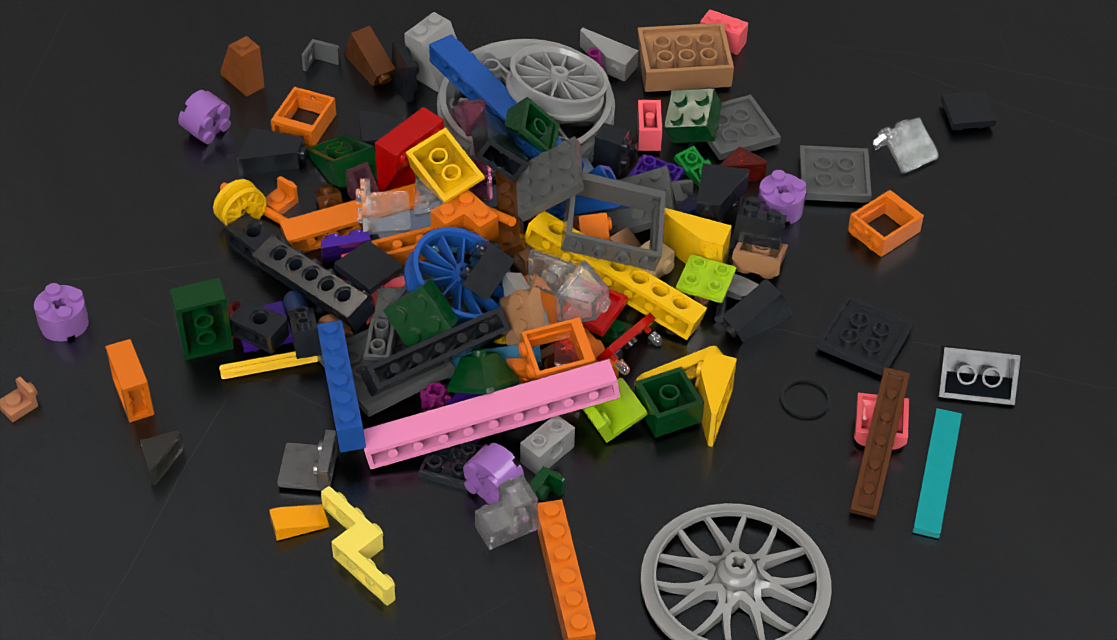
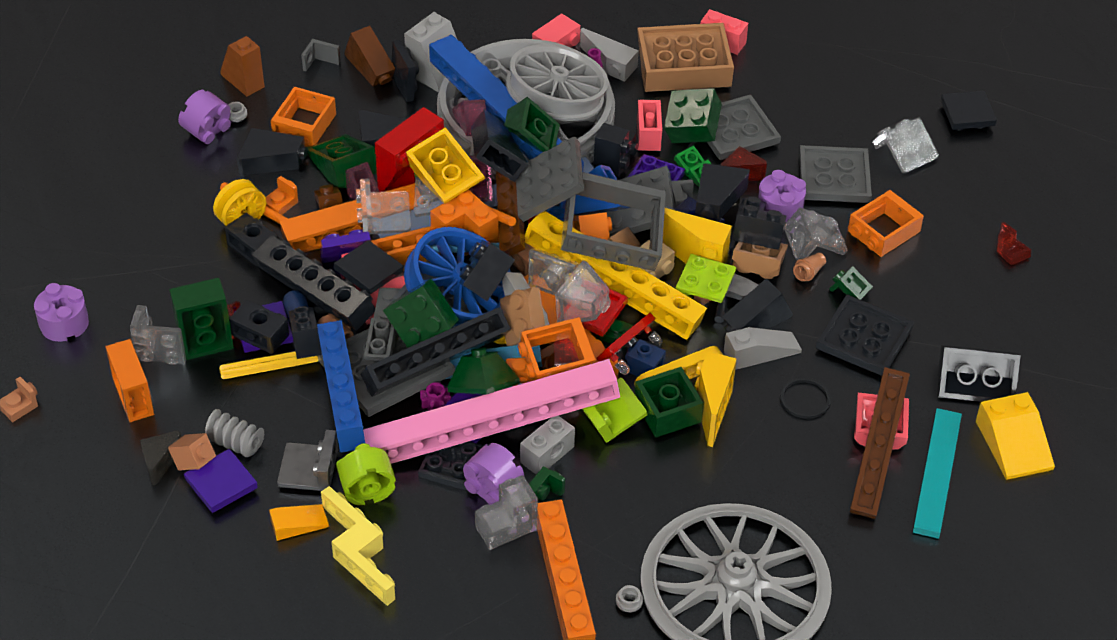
(156, 342): none -> clear bracket
(192, 451): none -> nougat brick
(221, 481): none -> dark purple tile
(233, 434): none -> light grey piece
(237, 112): none -> light grey plate
(366, 475): none -> lime brick
(559, 30): none -> coral brick
(629, 592): none -> light grey plate
(644, 357): none -> dark blue brick
(759, 345): none -> light grey slope
(808, 230): none -> clear bracket
(808, 267): none -> nougat cone
(851, 283): none -> bracket
(1011, 248): none -> clear red slope
(1015, 435): none -> yellow slope

